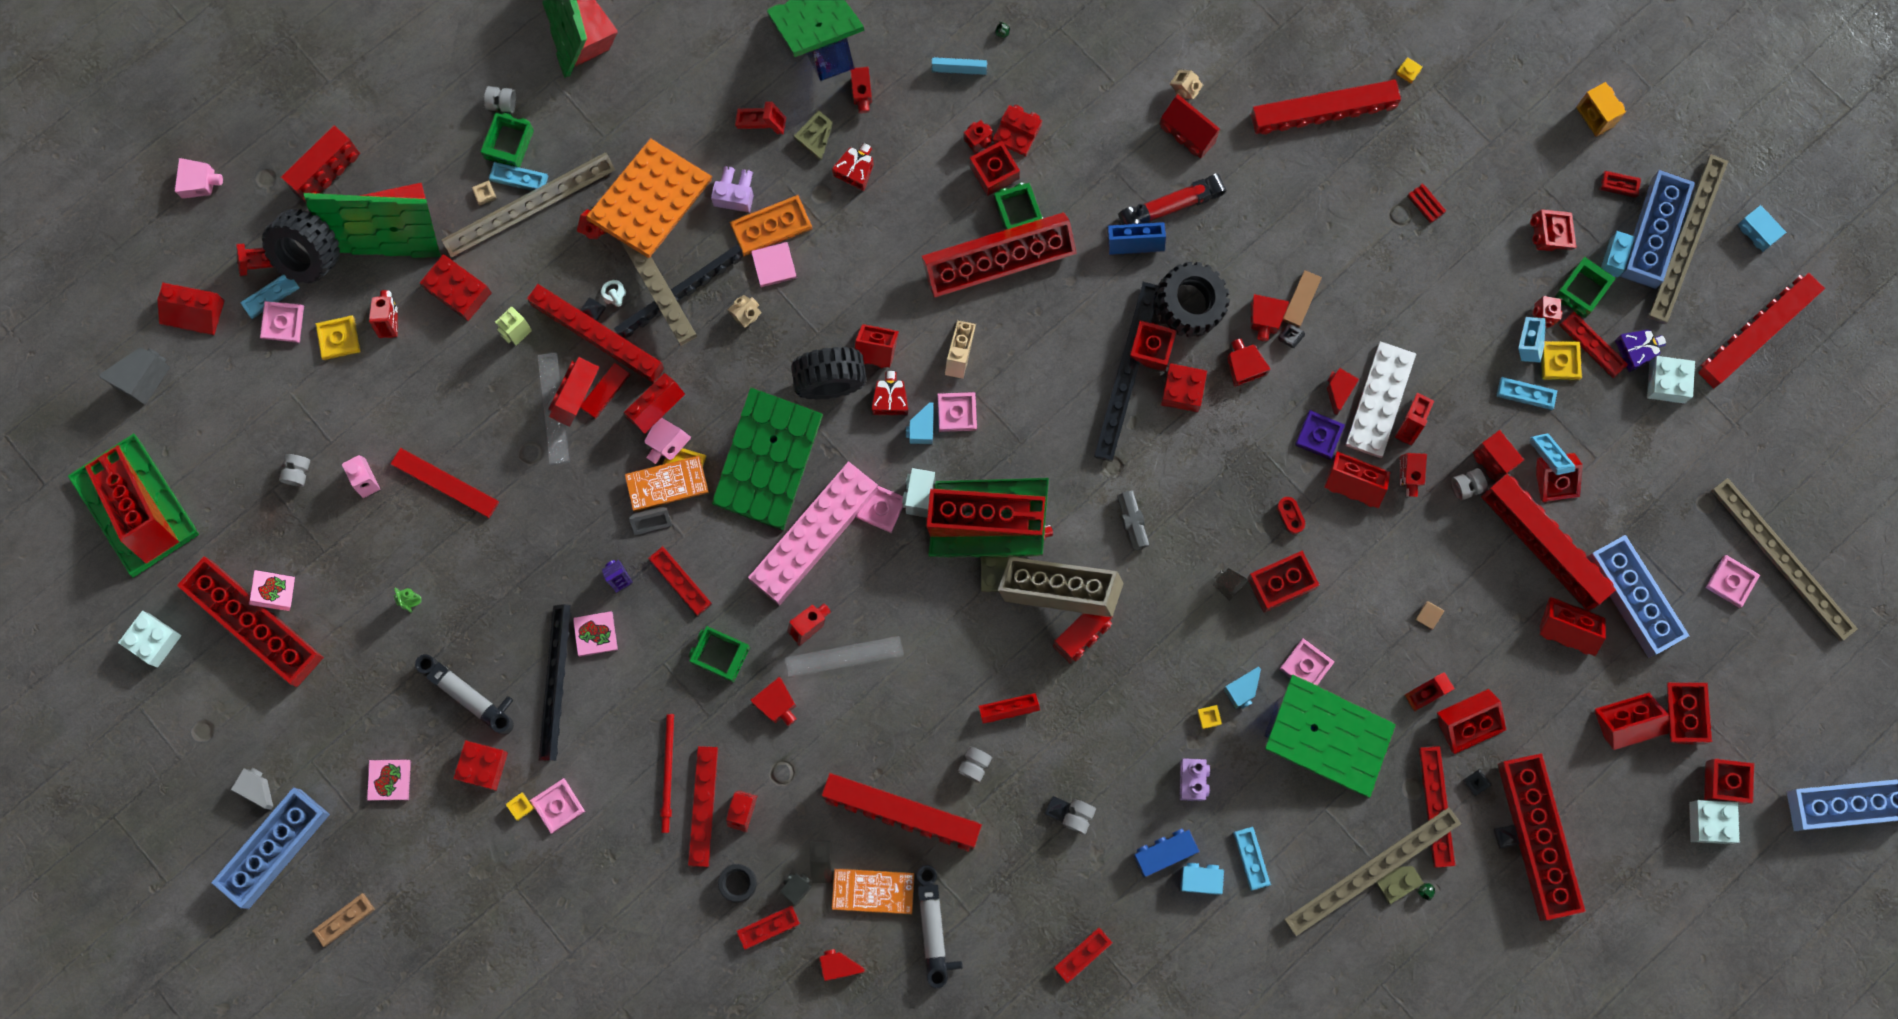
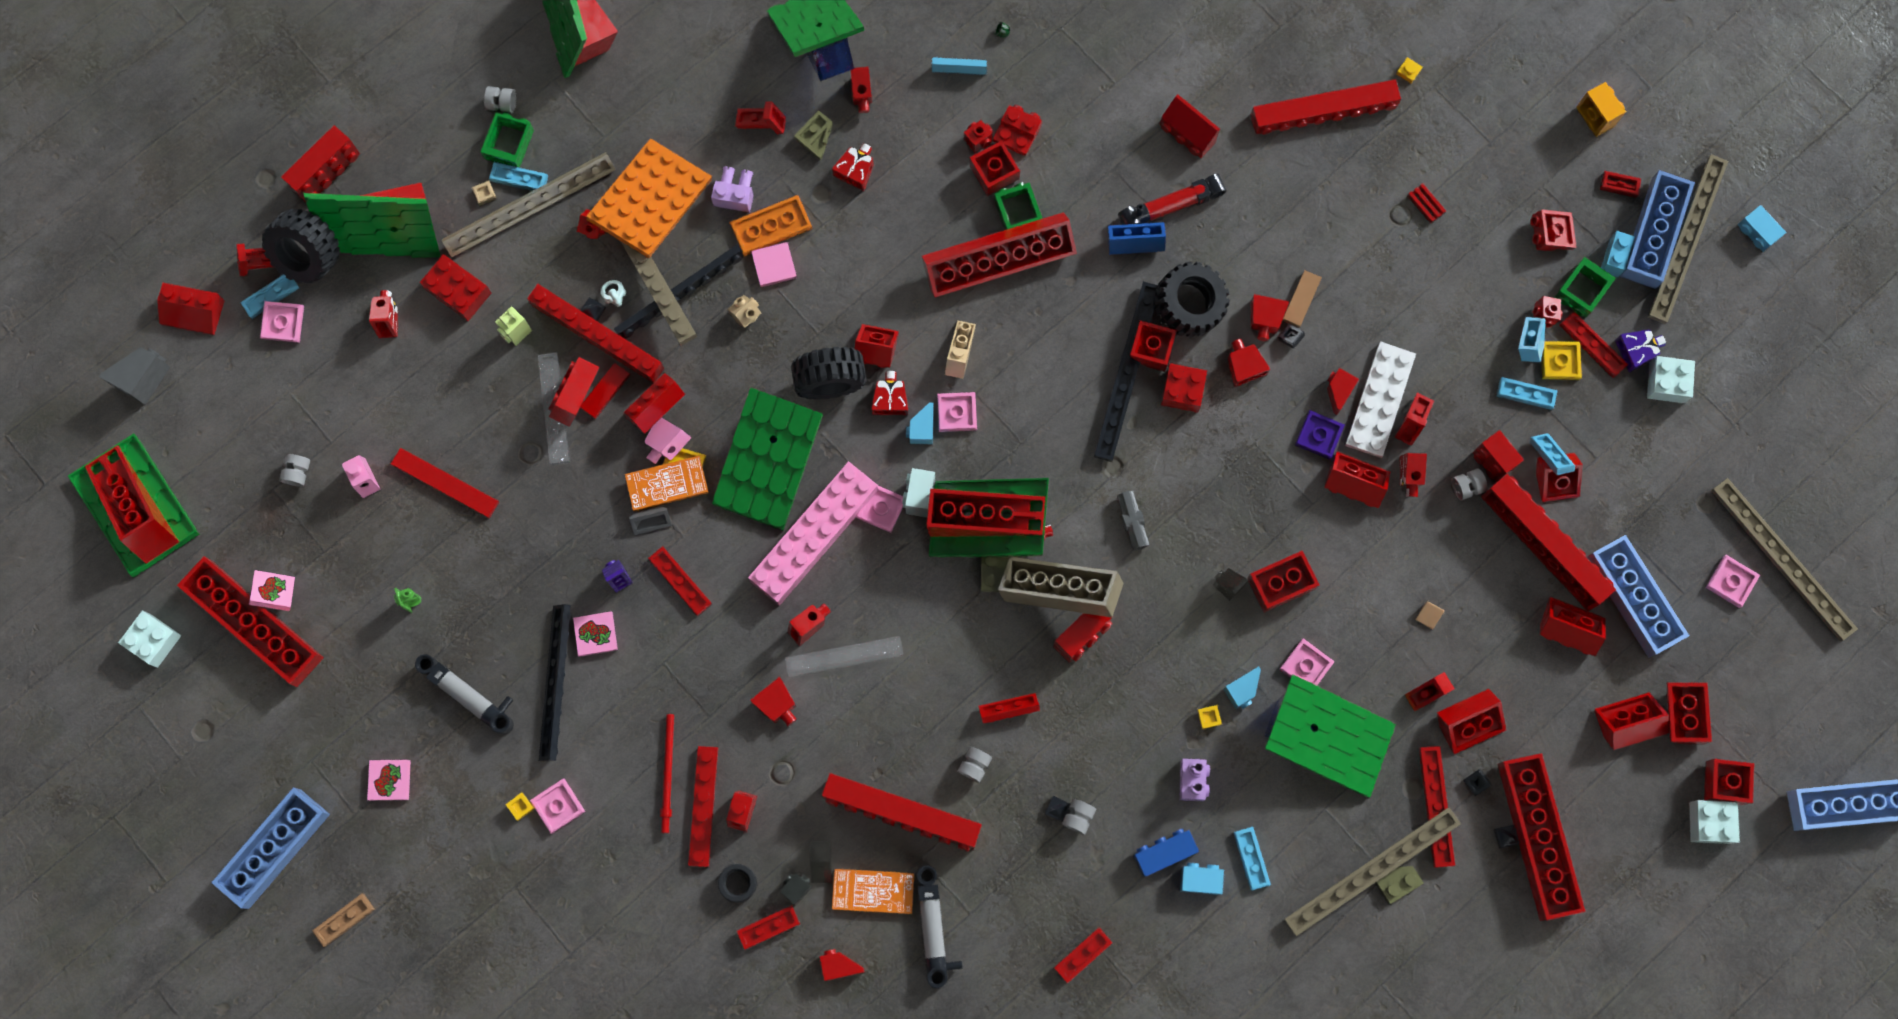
(195, 179): bright pink torso -> none
(254, 787): light grey slope -> none
(337, 337): yellow tile -> none
(480, 765): red brick -> none
(737, 662): green window -> none
(1186, 84): tan brick -> none
(1291, 515): red plate -> none
(1426, 891): dark green hinge -> none
(1761, 330): red brick -> none

